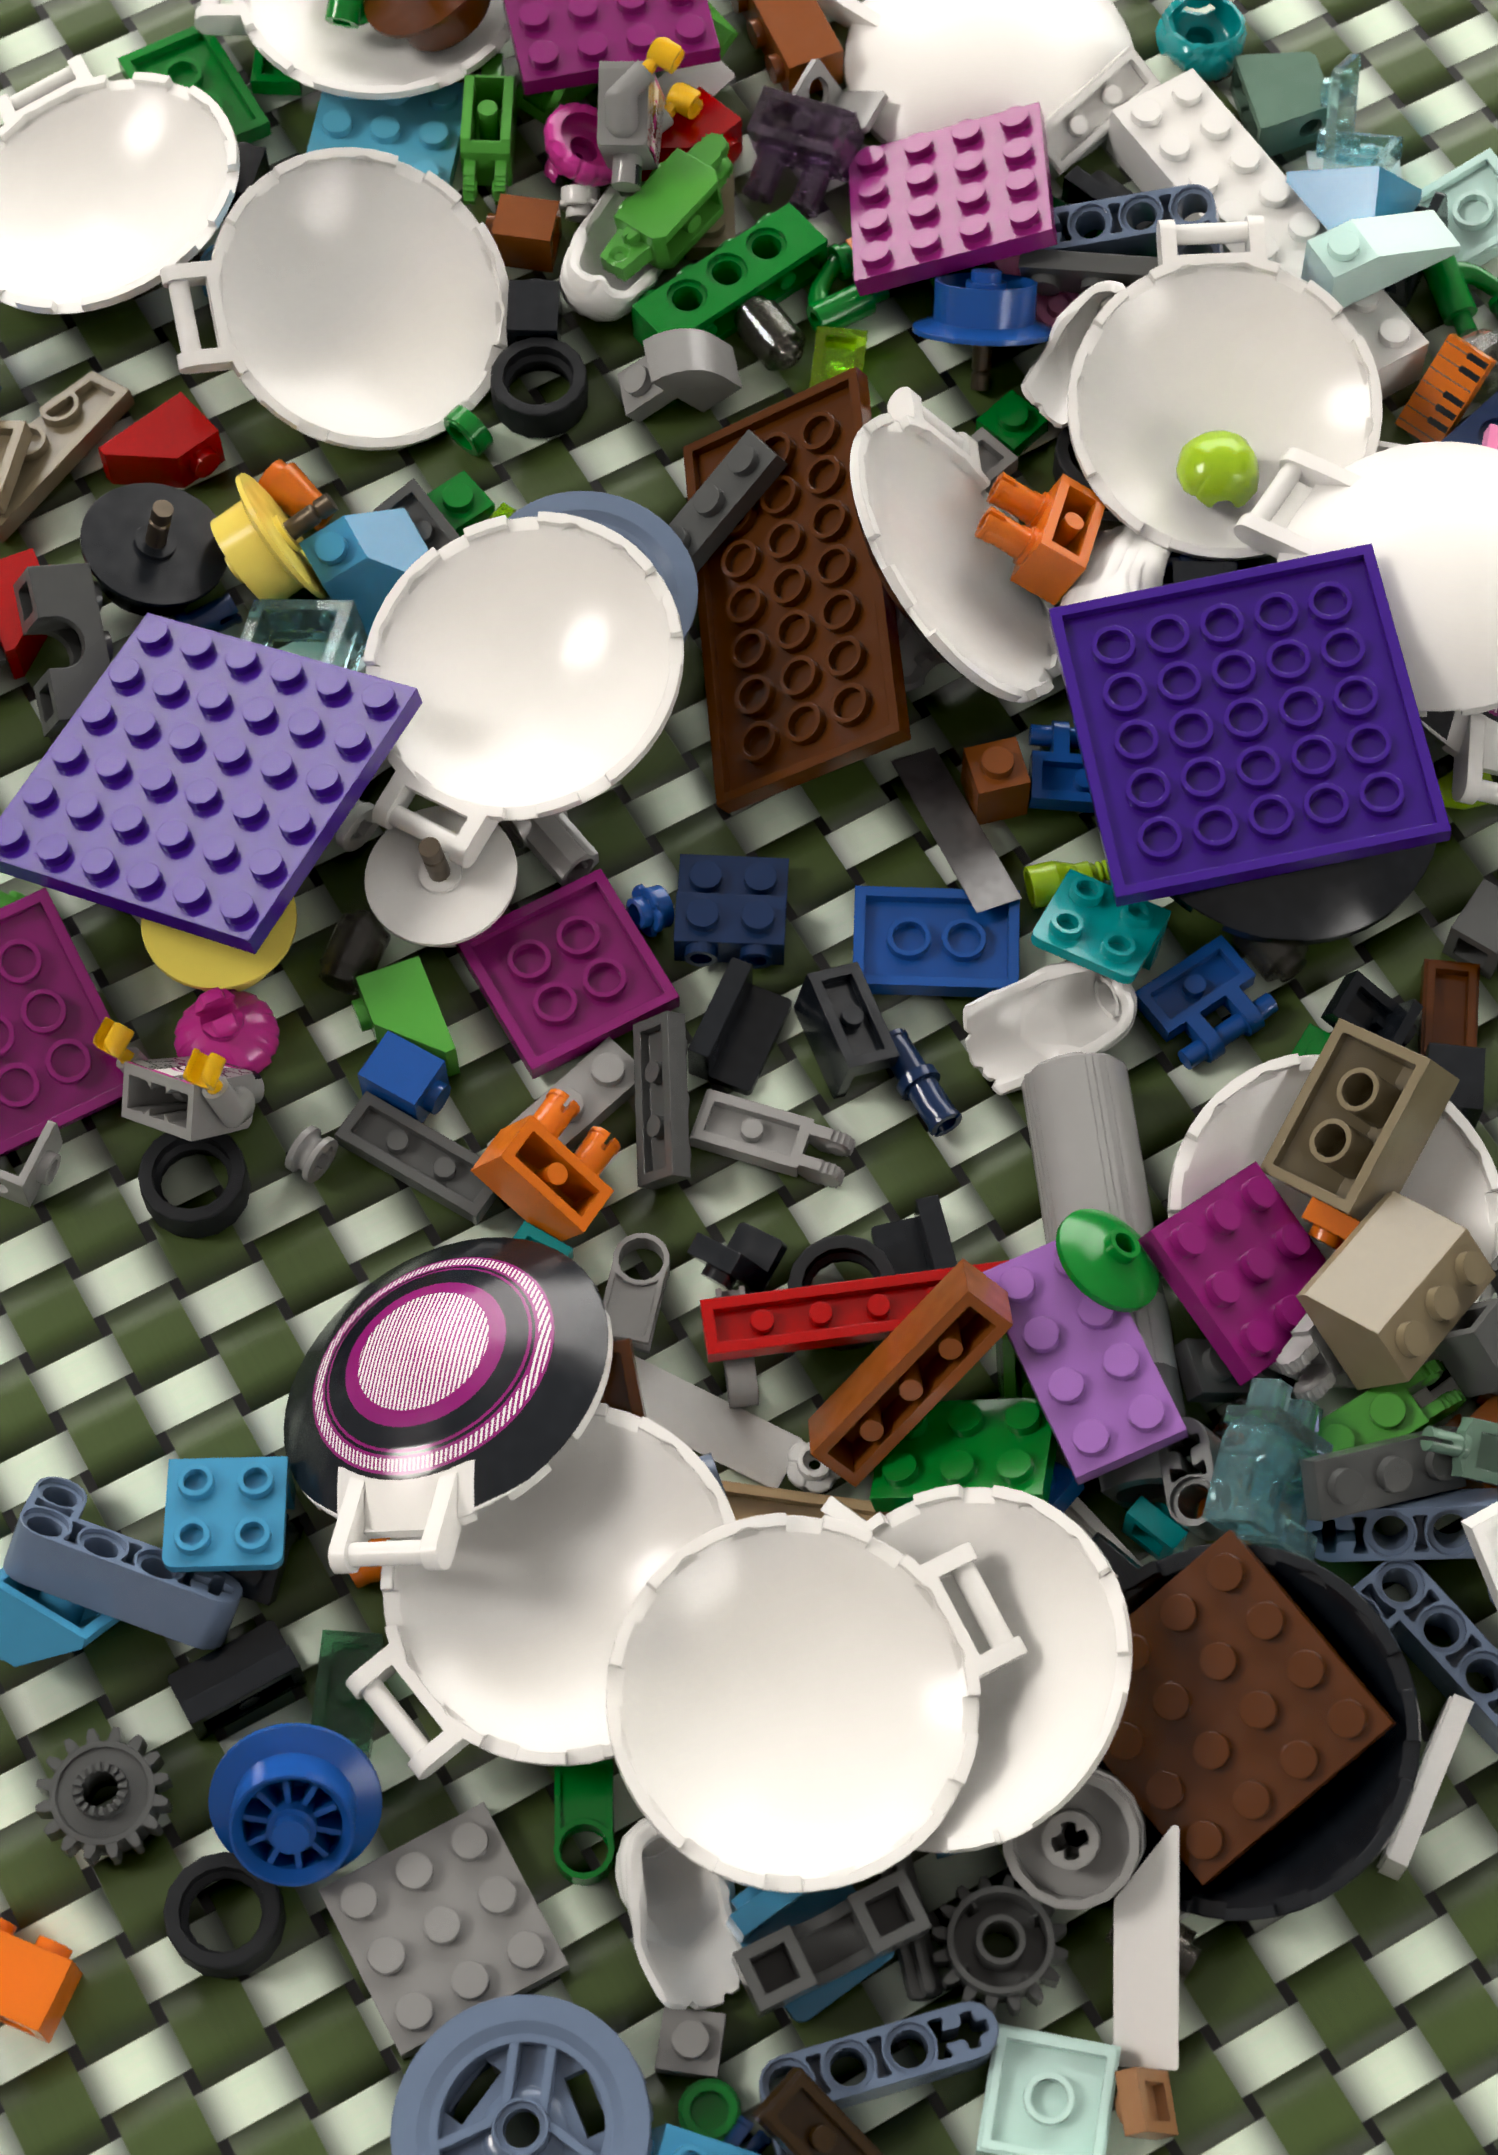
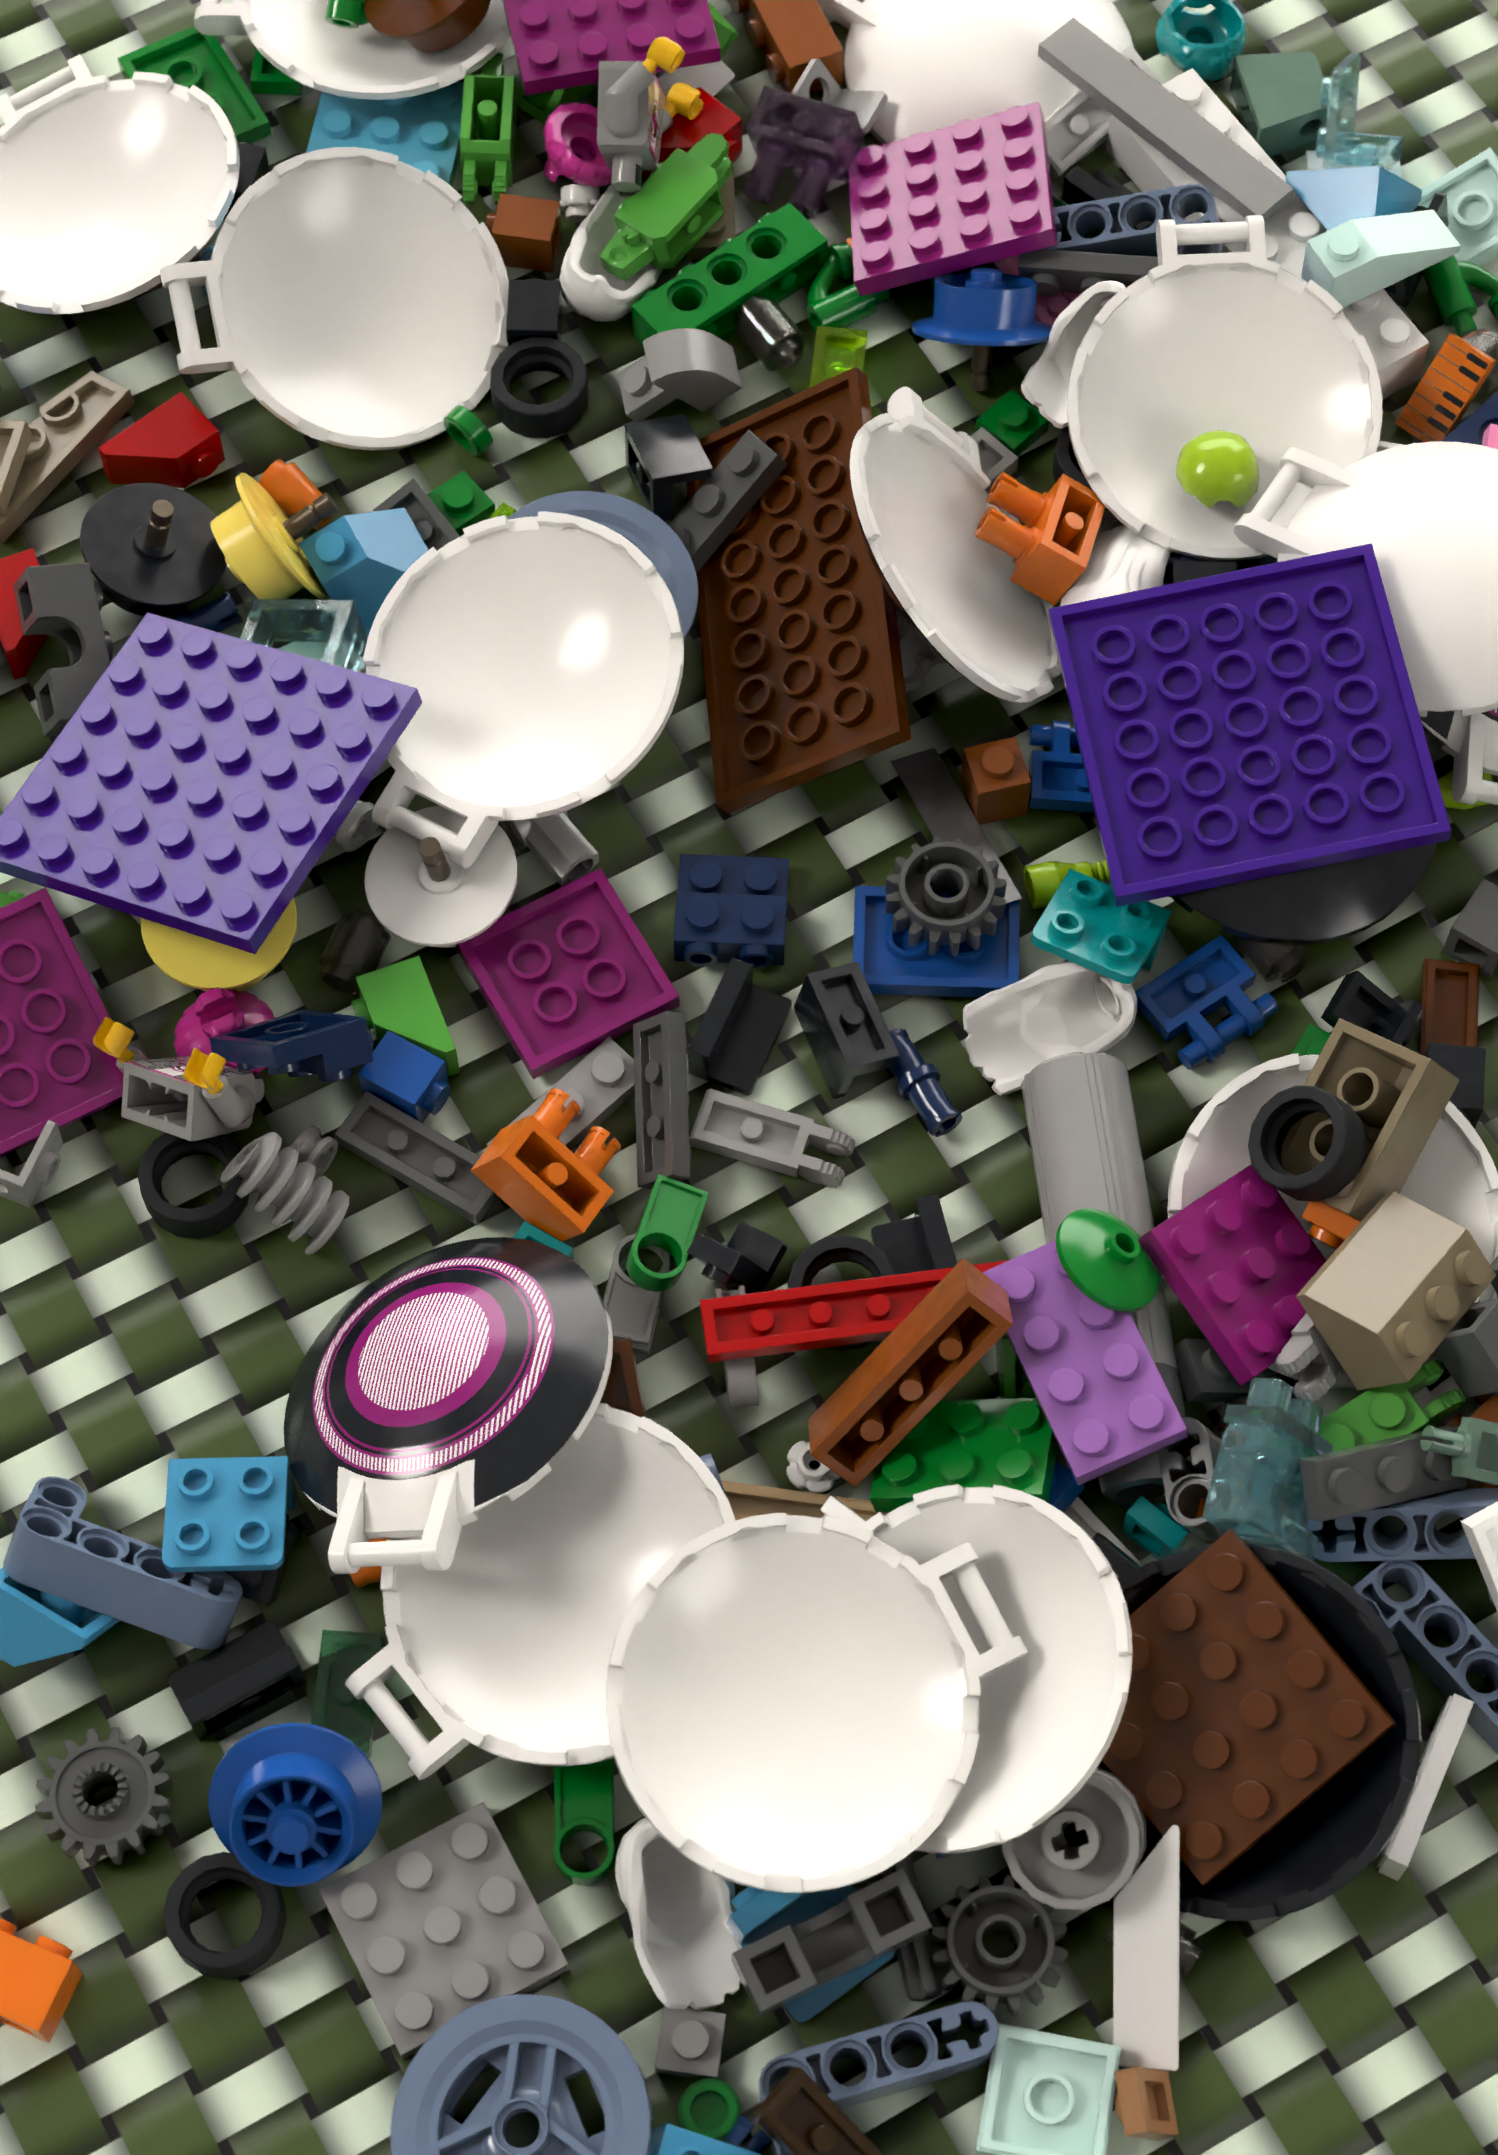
(288, 1188): none -> light grey piece
(300, 1045): none -> dark blue plate
(650, 909): blue plate -> none
(662, 455): none -> black panel
(666, 1223): none -> green piece
(709, 1425): white sticker -> none
(951, 869): none -> dark grey gear
(1164, 121): none -> light grey tile
(1273, 1125): none -> black tyre

